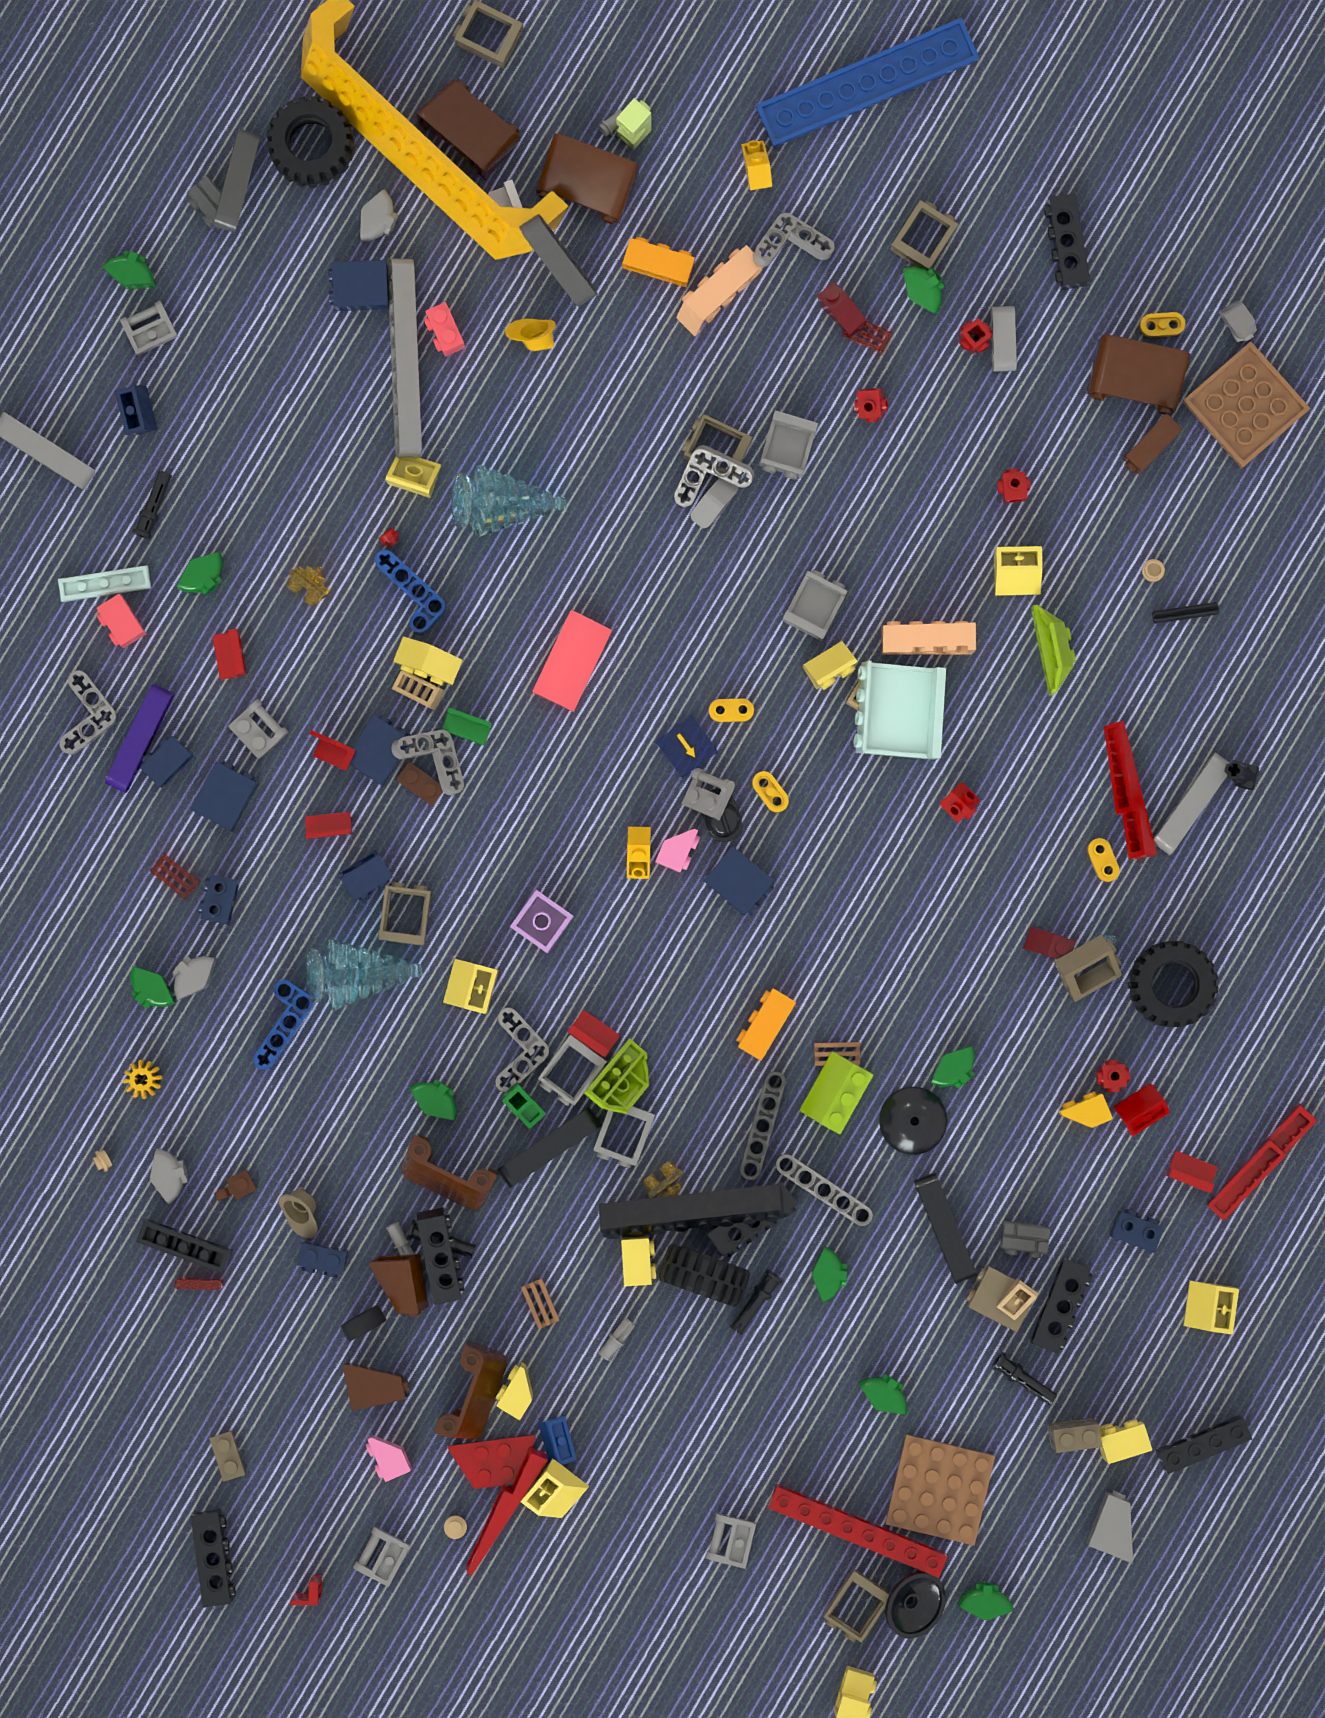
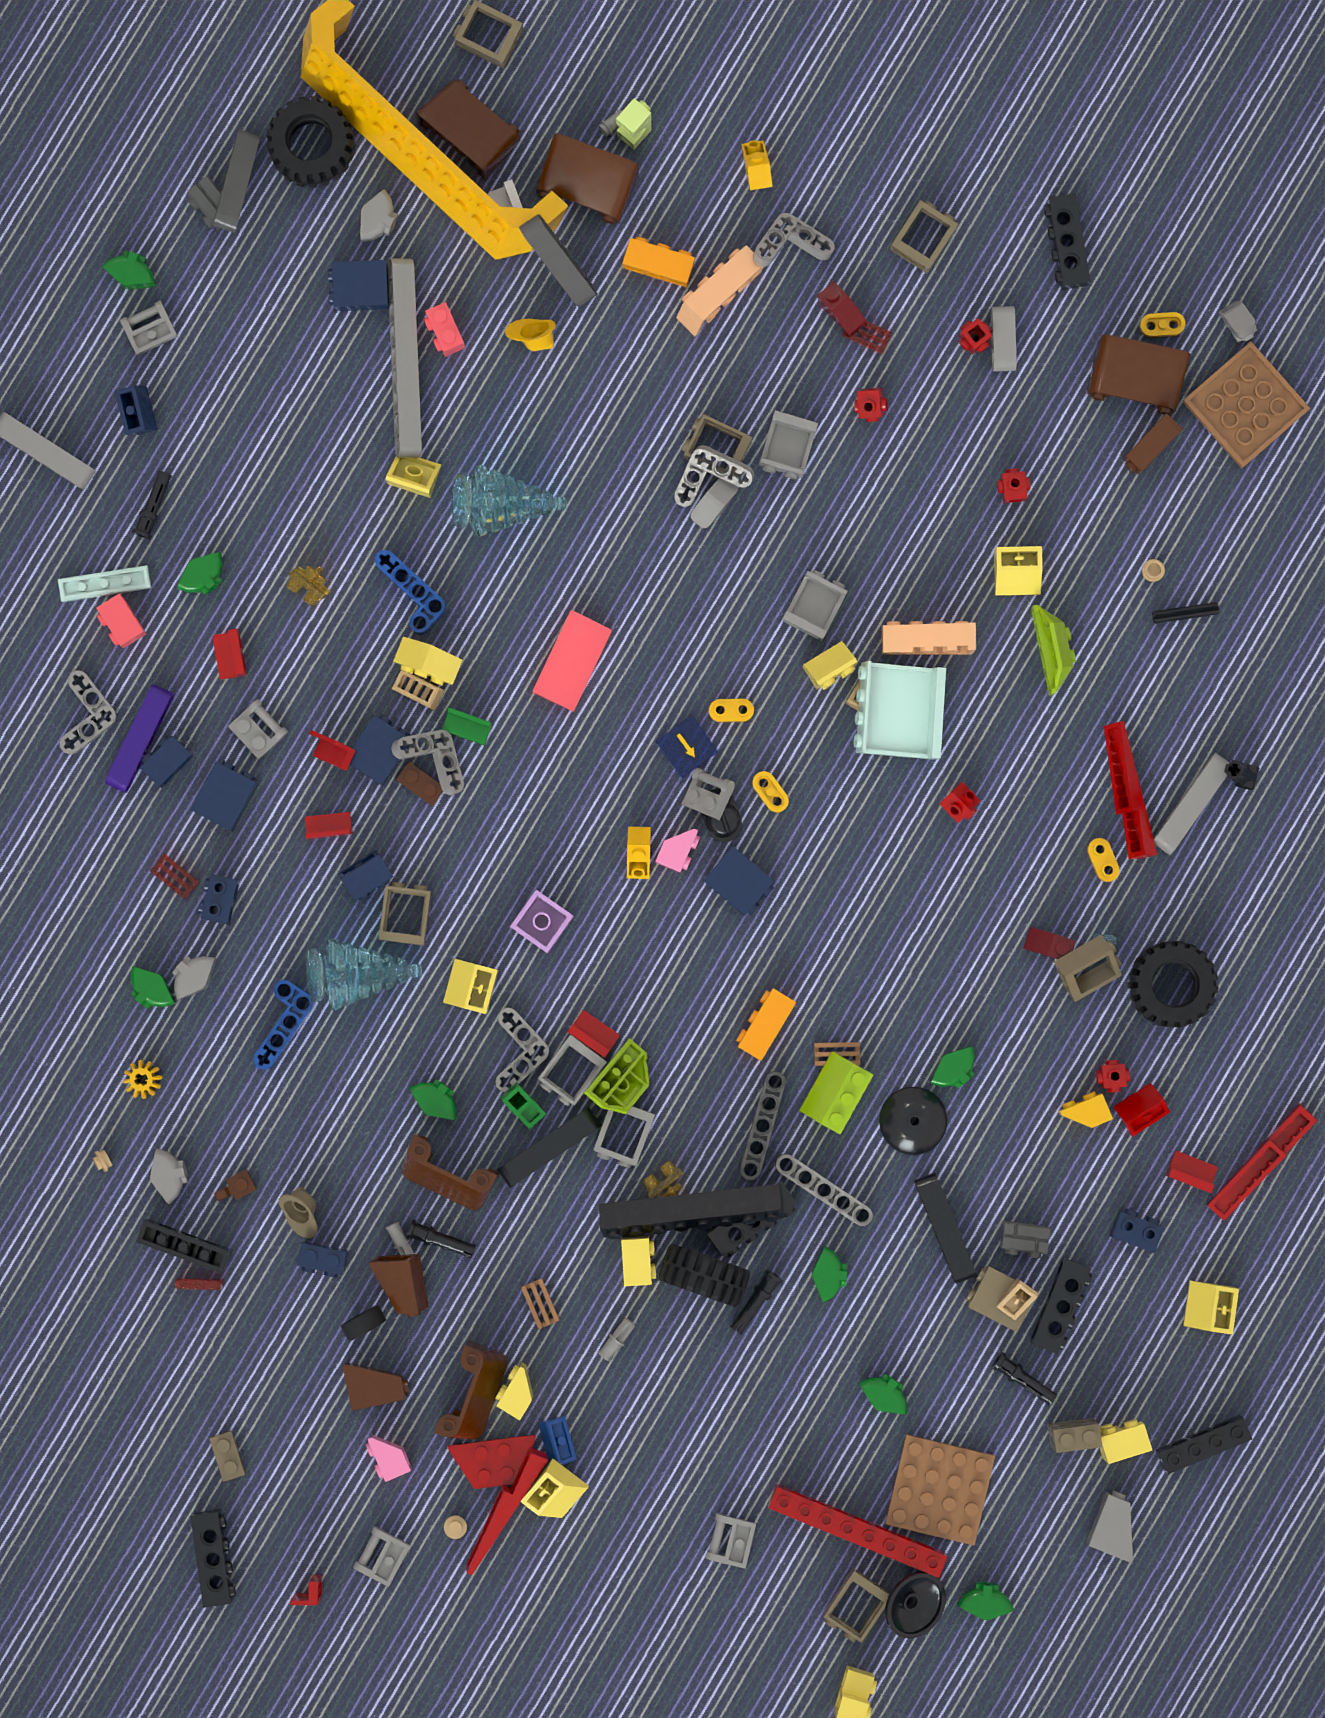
(389, 537): red plate -> none
(436, 1221): black brick -> none
(867, 82): blue plate -> none
(924, 287): green piece -> none

